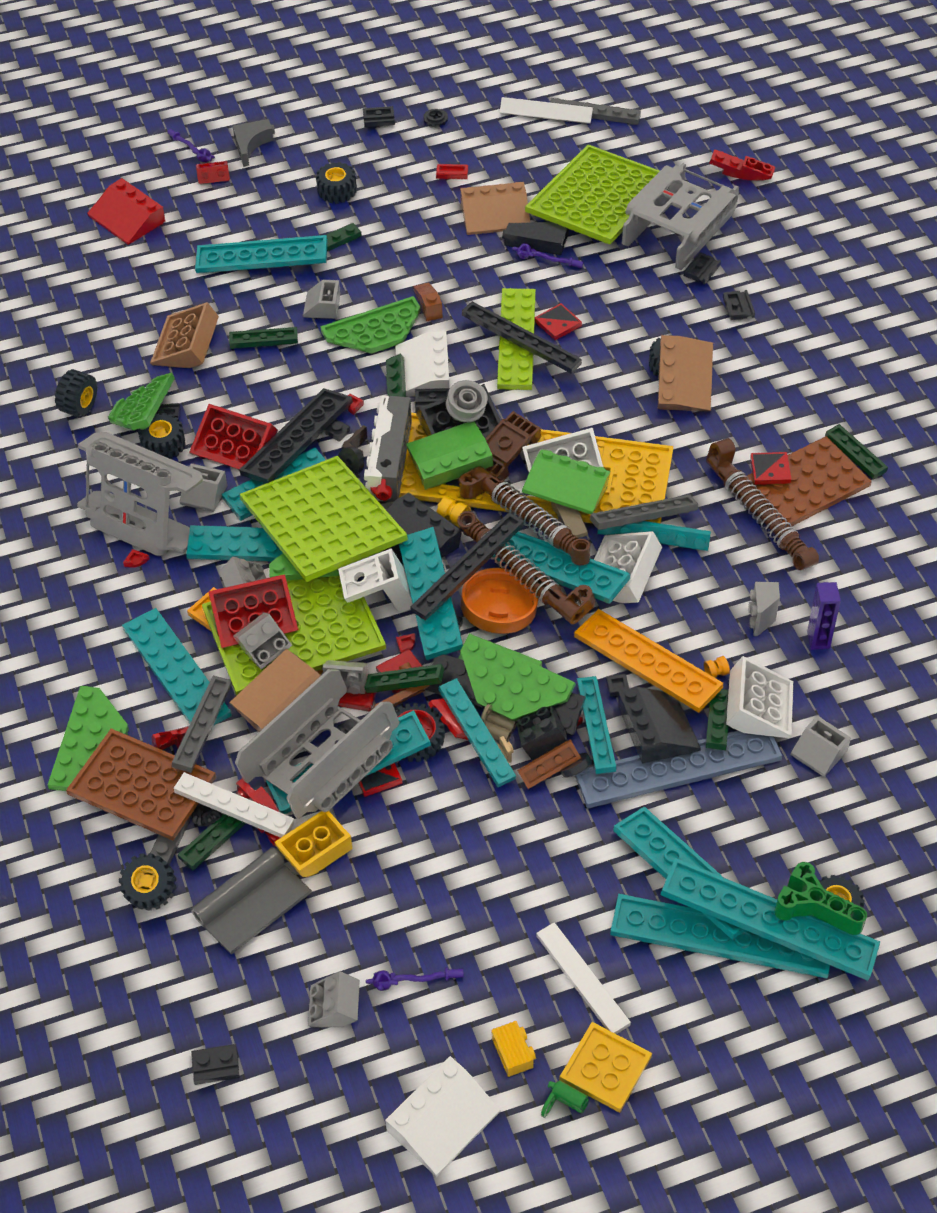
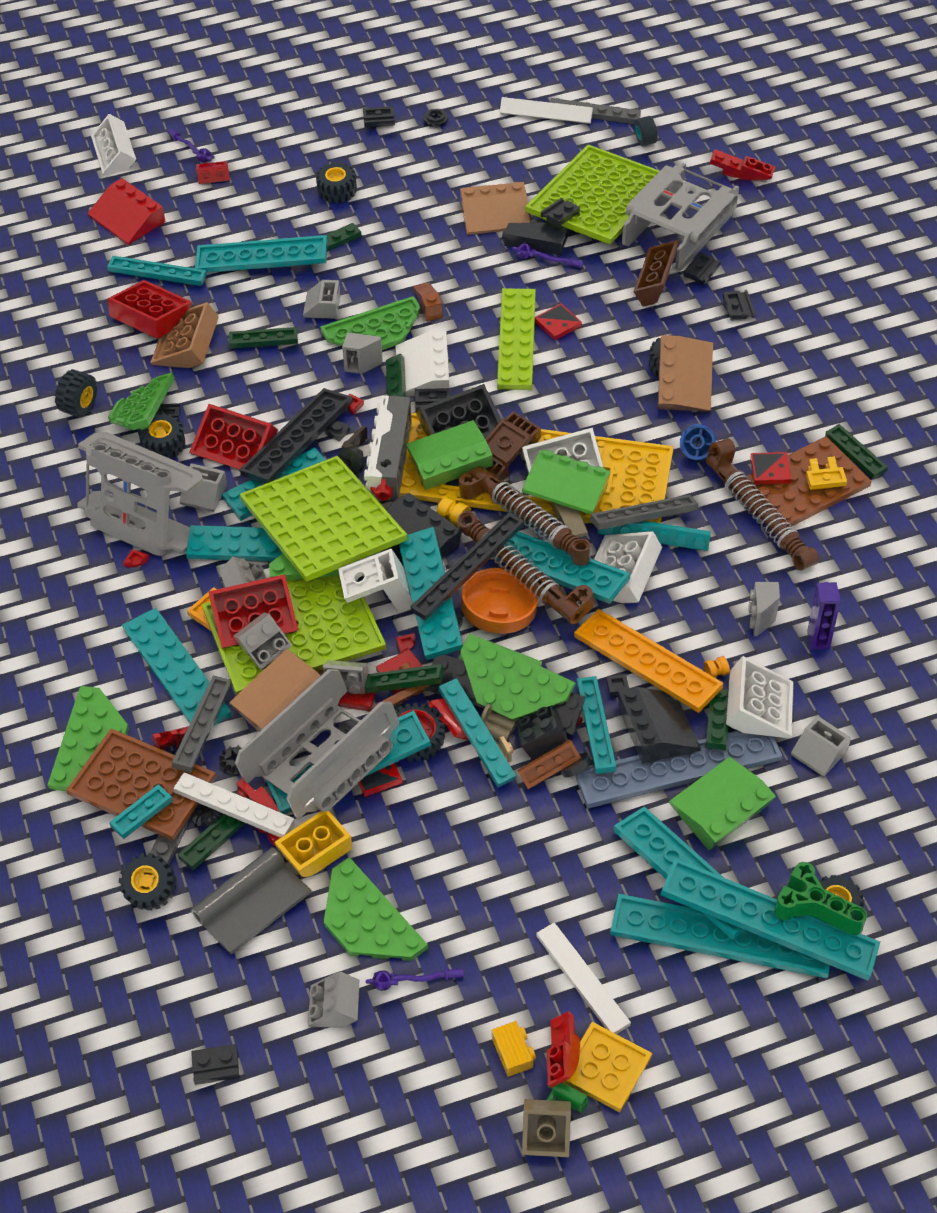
(113, 146): none -> white slope
(141, 811): none -> teal plate
(148, 308): none -> red slope
(157, 270): none -> teal plate
(226, 762): none -> black gear
(250, 136): dark grey arch -> none
(361, 352): none -> light grey slope
(365, 919): none -> bright green plate
(442, 1116): white slope -> none
(451, 171): red tile -> none
(466, 410): light grey wheel -> none
(522, 337): black plate -> none
(546, 1128): none -> dark tan brick
(560, 212): none -> black plate
(565, 1050): none -> red slope
(645, 131): none -> black wheel
(655, 272): none -> reddish brown slope
(697, 441): none -> blue cylinder
(722, 801): none -> bright green slope
(826, 477): none -> yellow plate

